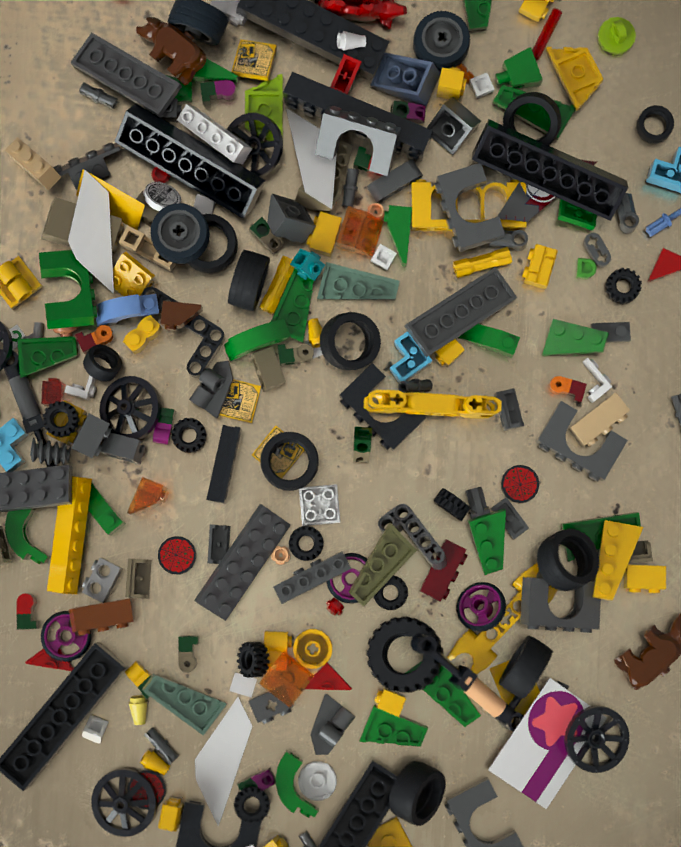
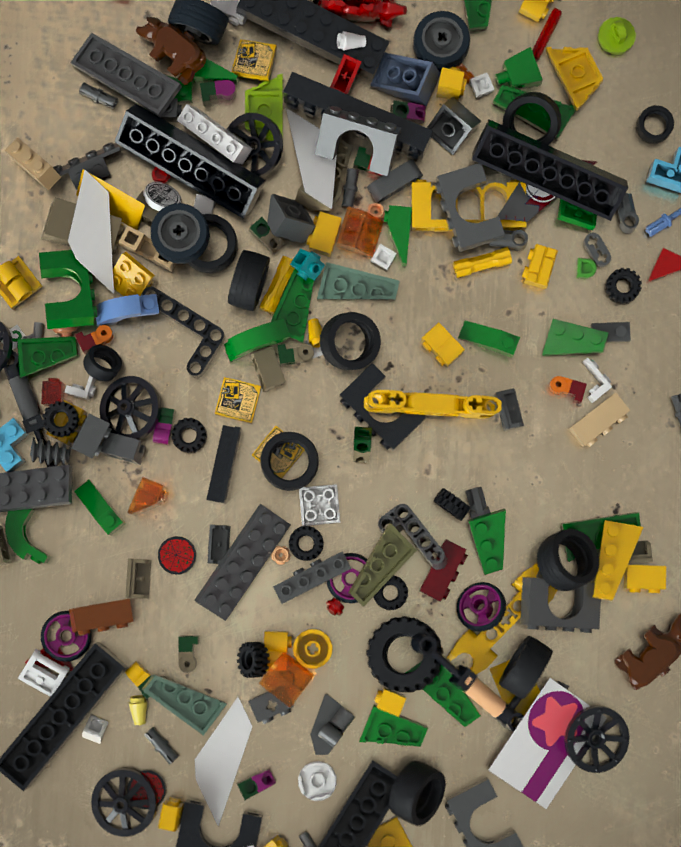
(25, 612): leg -> none
(41, 678): none -> white plate
(69, 539): yellow brick -> none
(106, 582): light grey brick -> none
(146, 331): yellow brick -> none
(154, 763): yellow cone -> none
(178, 314): reddish brown slope -> none
(213, 388): dark grey panel -> none
(240, 799): black tyre -> none
(243, 685): white sticker -> none
(285, 787): green arch -> none
(328, 679): red tile -> none
(412, 361): medium azure brick -> none
(415, 385): dark grey pin -> none
(460, 312): dark grey plate -> none
(513, 523): dark grey plate -> none
(520, 484): tile -> none
(554, 439): dark grey arch -> none

